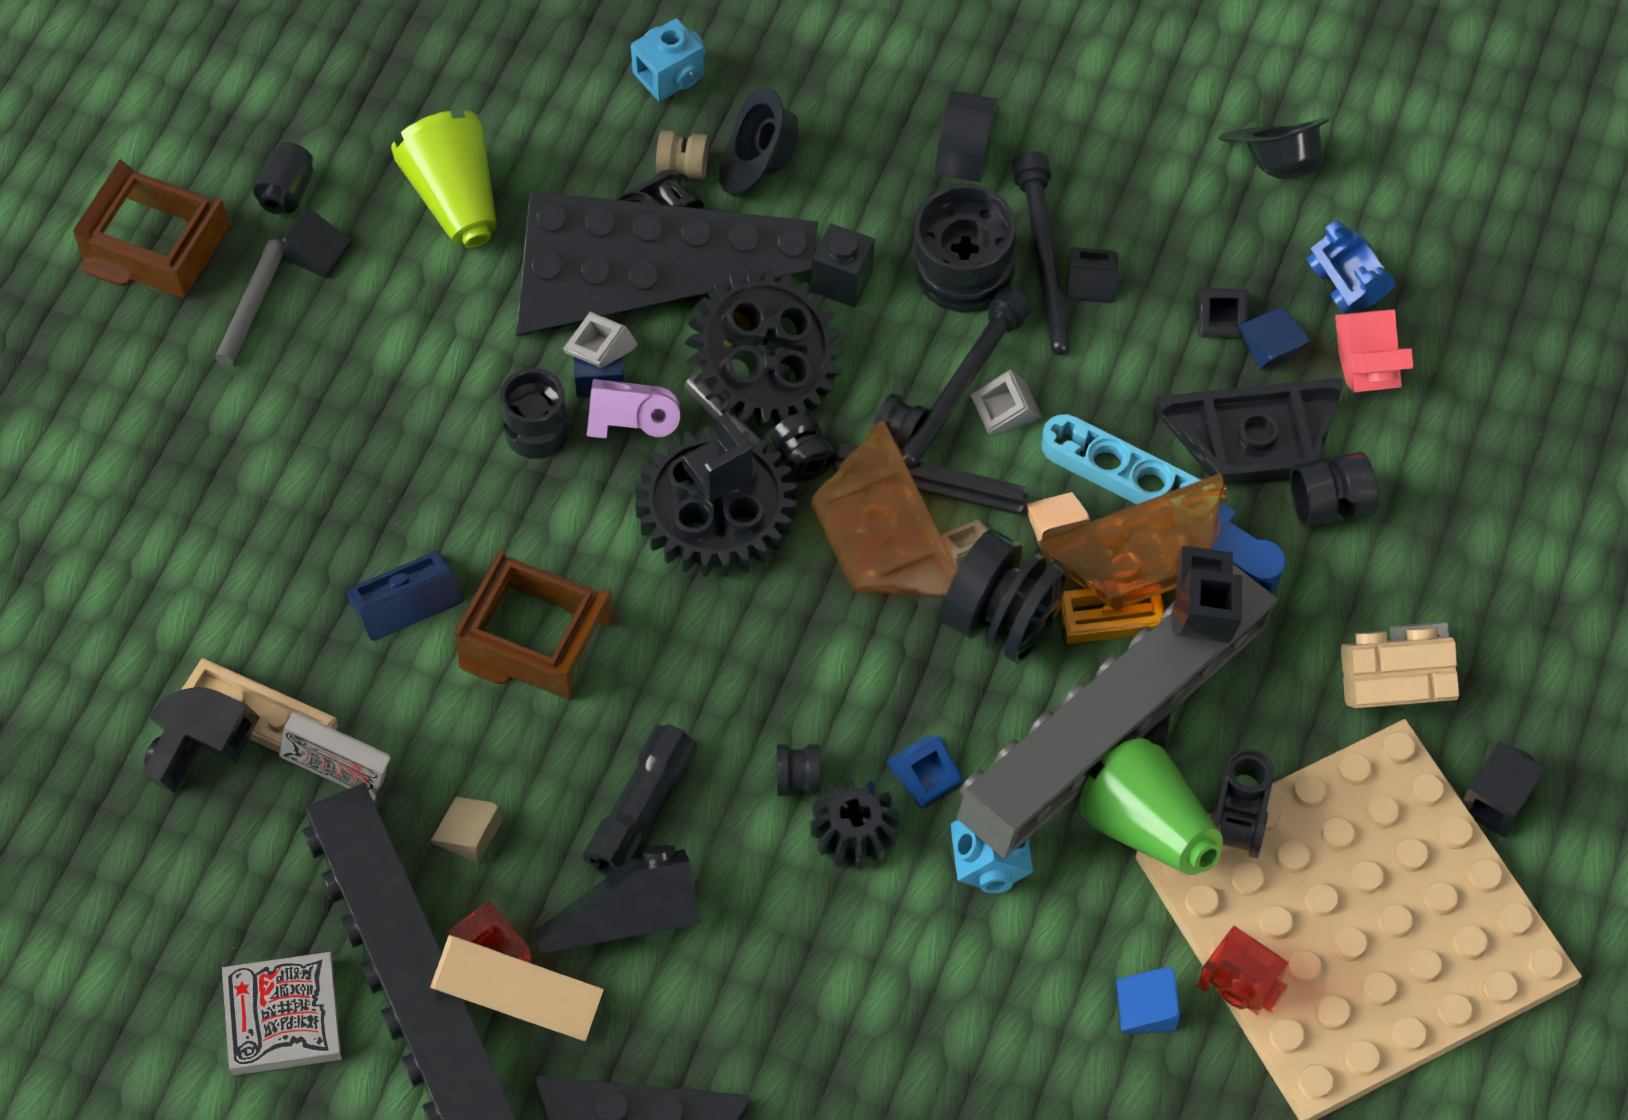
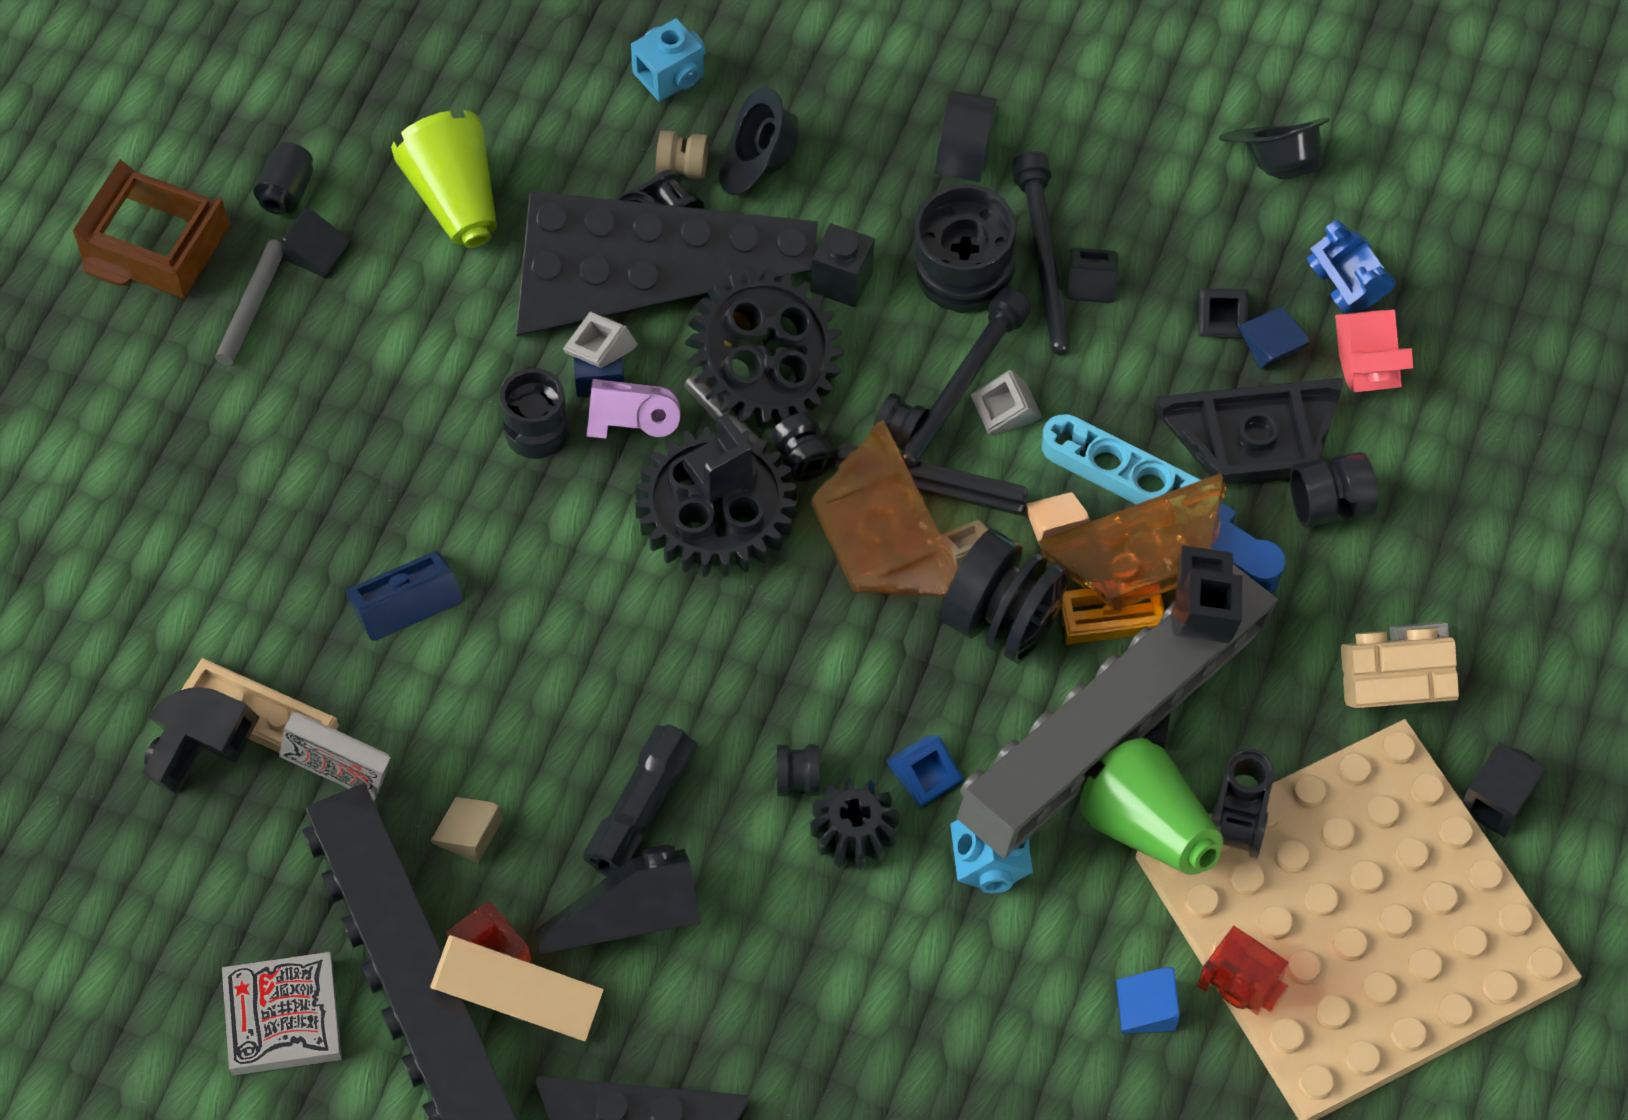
(501, 659): reddish brown piece -> none

